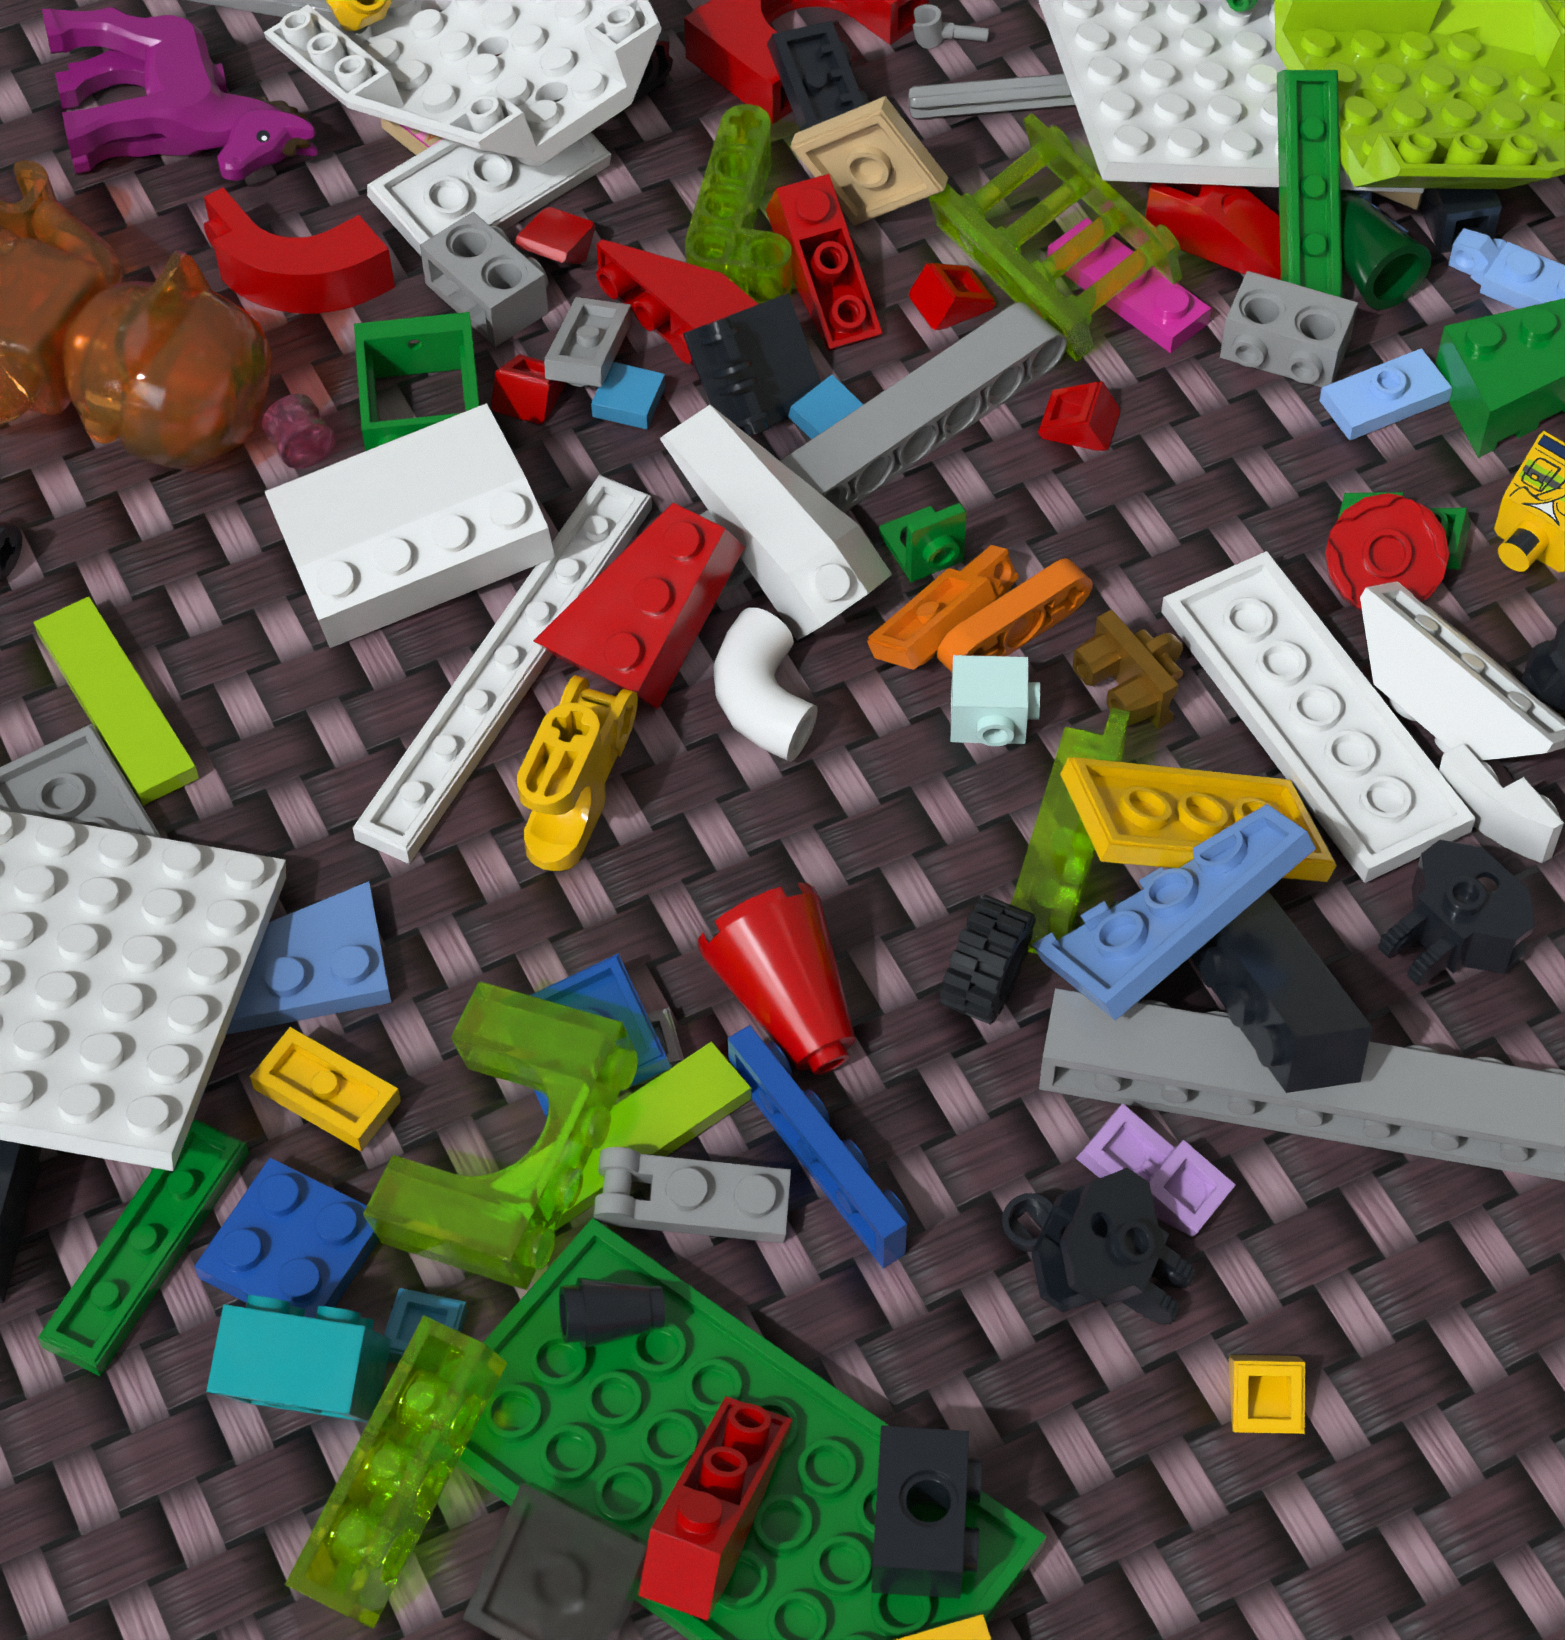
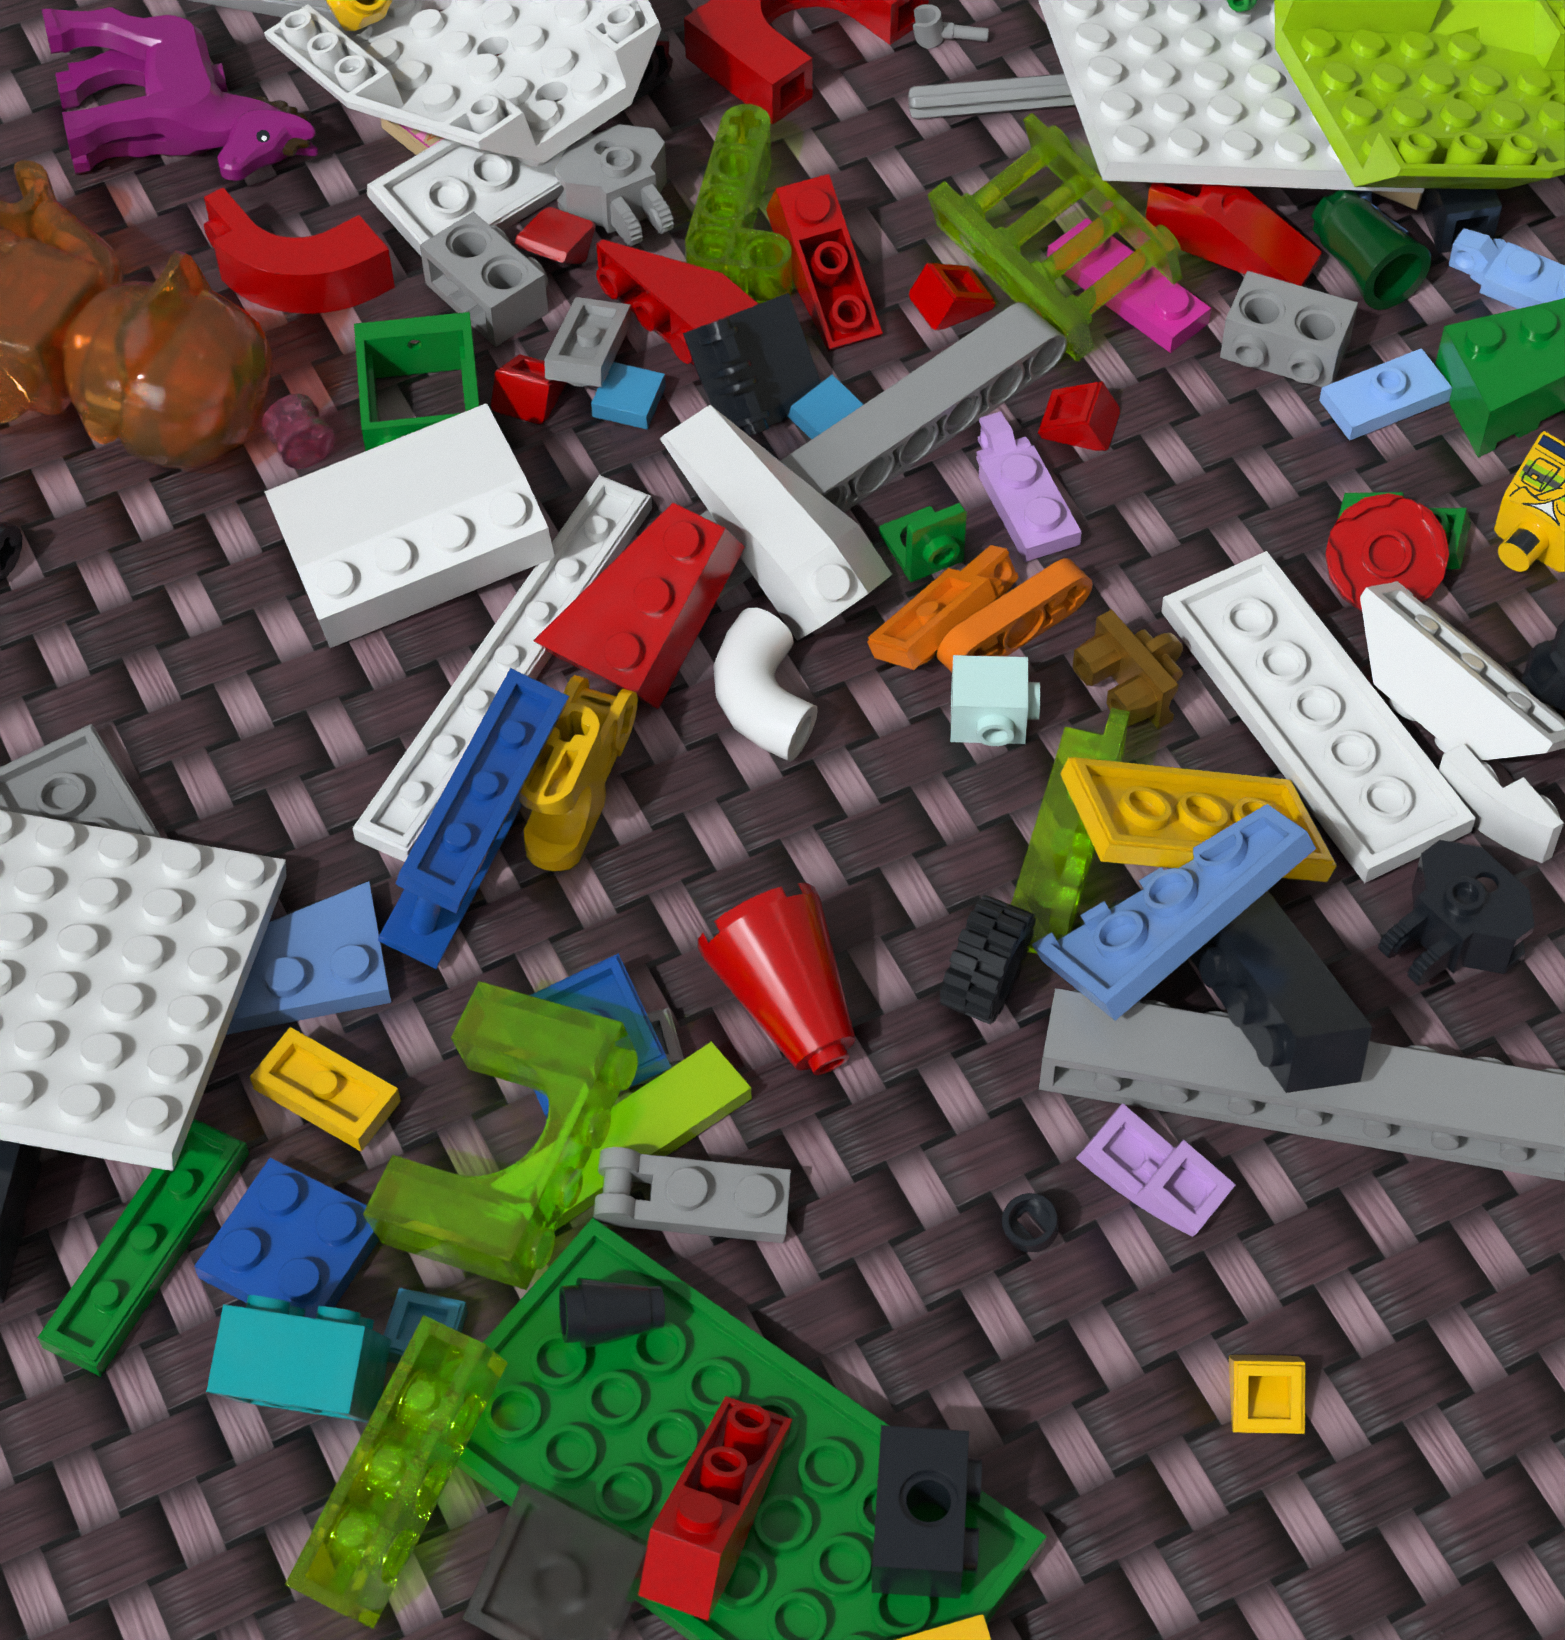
(116, 701): lime tile -> none
(471, 819): none -> blue fence
(618, 184): none -> light grey hinge
(815, 73): black bracket -> none
(833, 1164): blue plate -> none
(871, 160): tan tile -> none
(1023, 491): none -> lavender hinge
(1109, 1250): black hinge -> none
(1309, 179): green tile -> none

